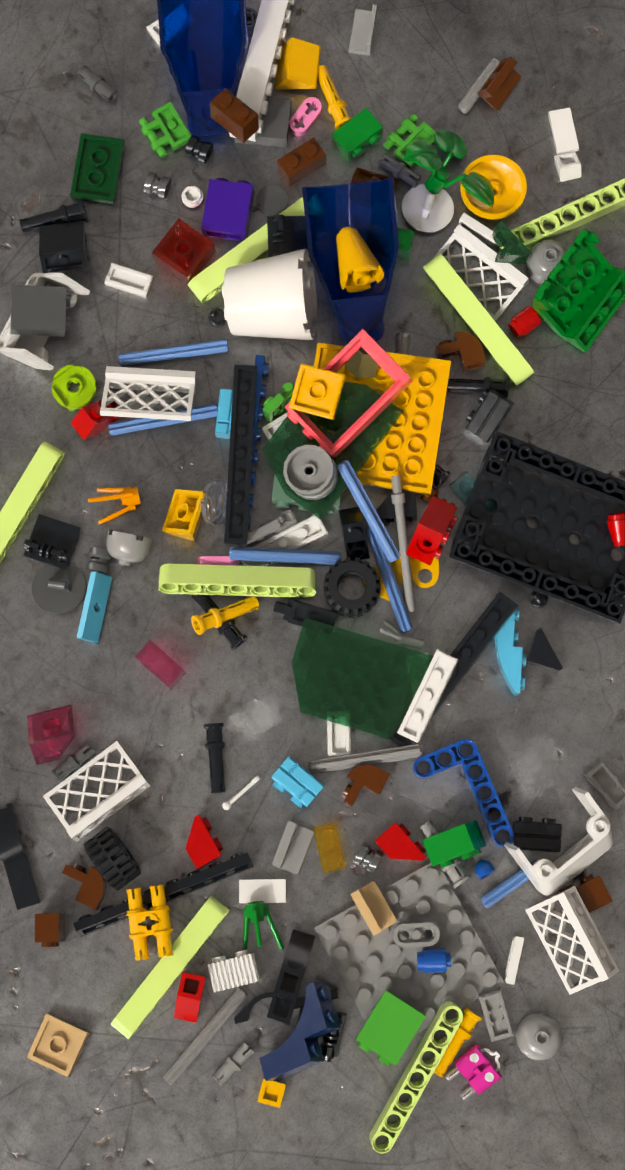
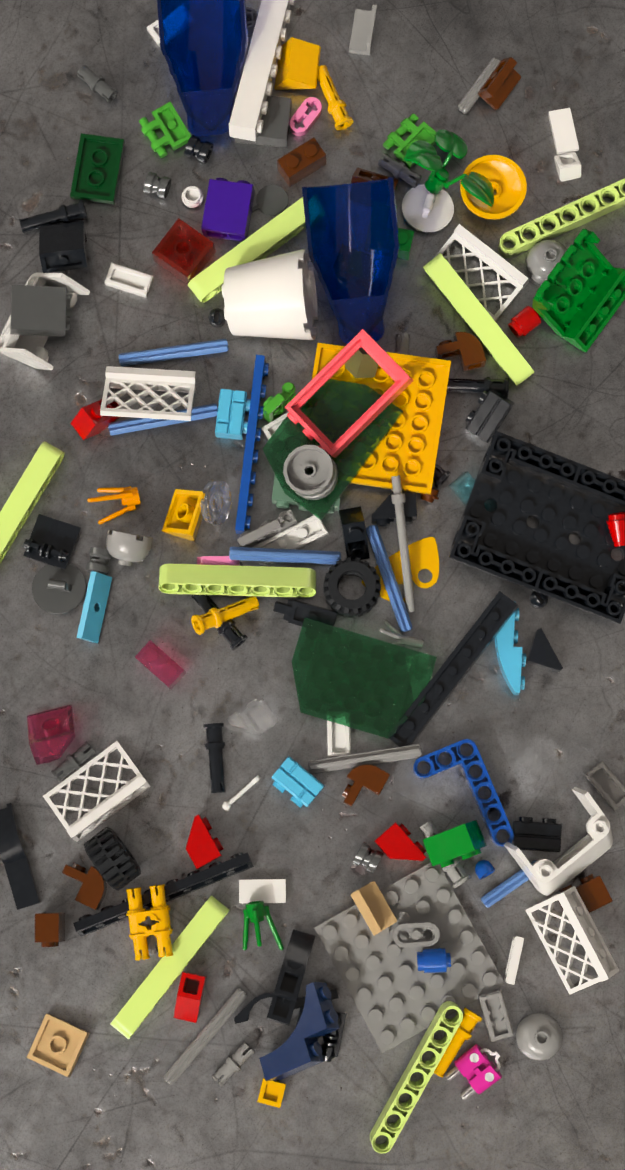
(86, 390): lime plate -> none
(233, 971): white brick -> none
(234, 115): reddish brown brick -> none
(240, 455): black plate -> none
(286, 234): black hinge -> none
(293, 847): light grey panel -> none
(317, 391): yellow tile -> none
(329, 848): clear yellow plate -> none
(356, 261): yellow cone -> none
(357, 134): green brick -> none
(368, 510): medium blue axle -> none
(389, 1028): bright green brick -> none
(427, 696): white tile -> none
(432, 531): red brick -> none
(478, 230): white tile -> none
(514, 250): clear green slope -> none

